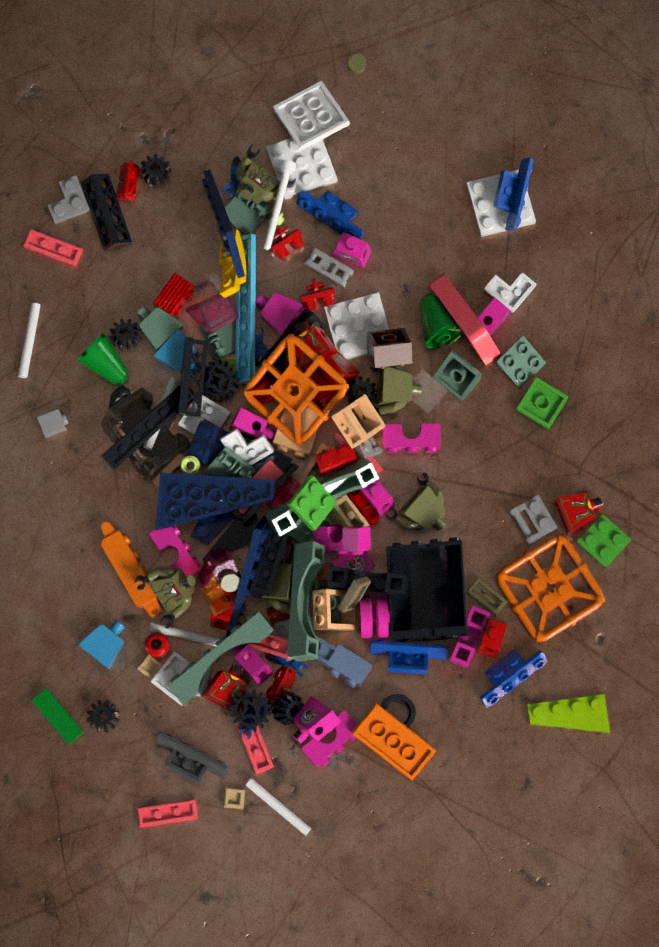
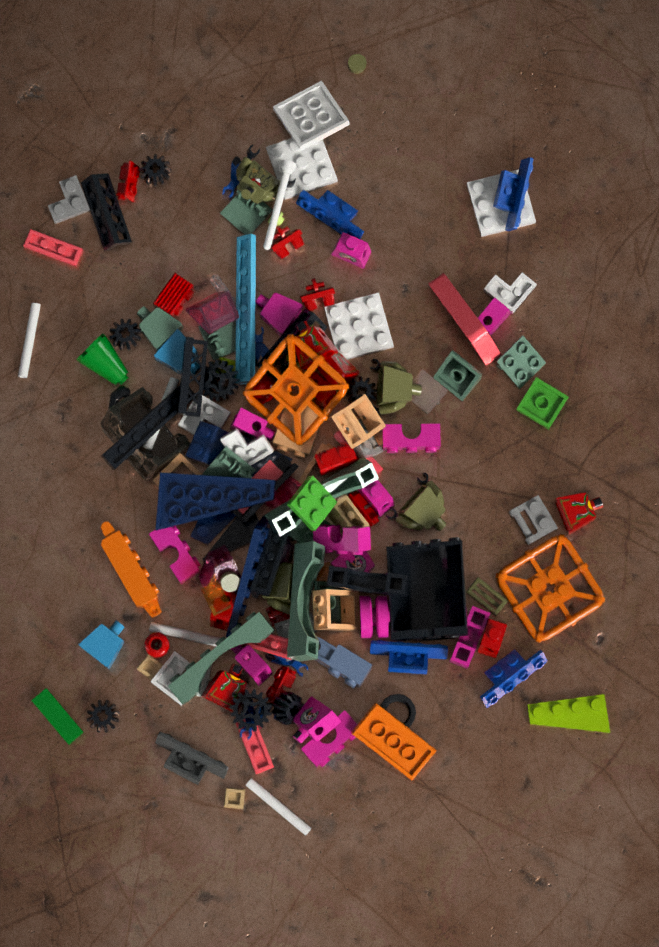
(53, 423): light grey brick -> none
(167, 813): coral tile -> none
(171, 588): olive torso -> none
(184, 465): yellowish green plate -> none
(224, 225): dark blue wing -> none
(230, 283): yellow slope -> none
(328, 267): light grey plate -> none
(354, 594): dark tan tile -> none
(389, 348): brick -> none
(437, 323): green cone -> none
(604, 541): bright green plate -> none

